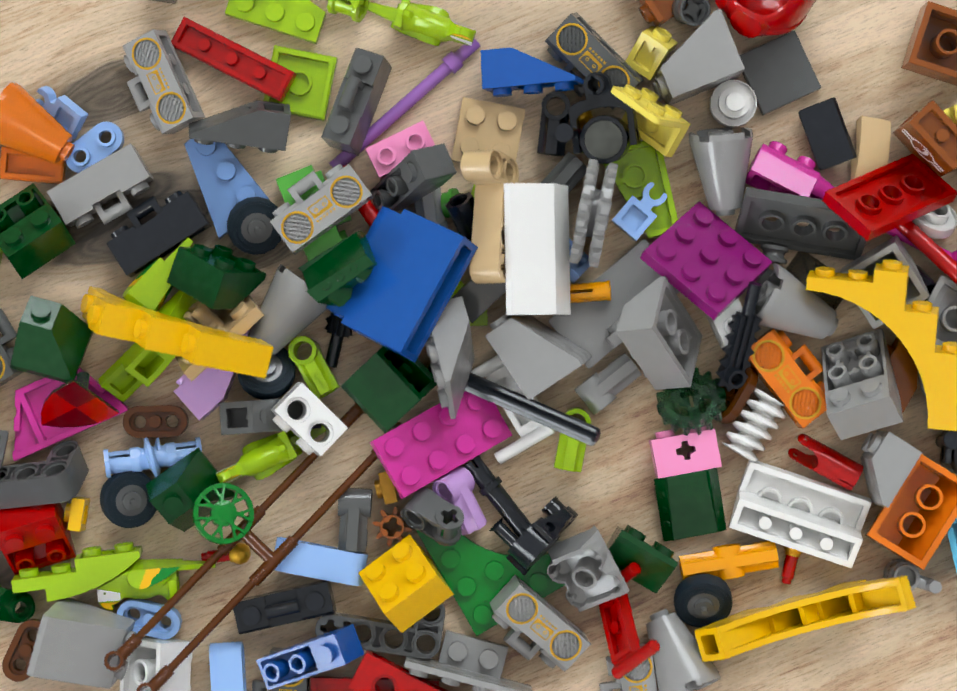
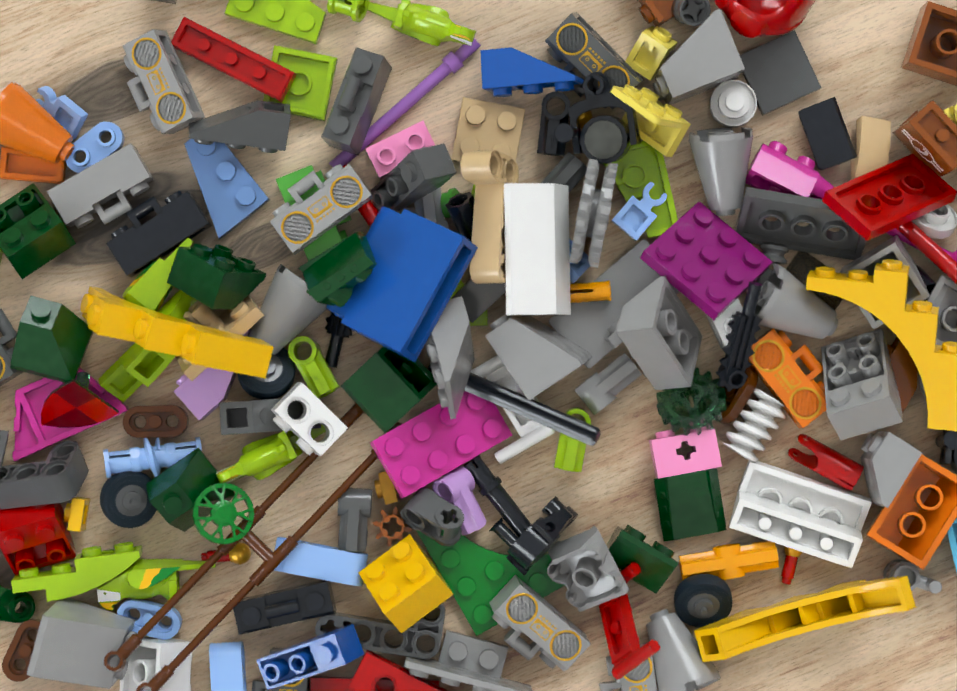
(251, 226): black wheel -> none

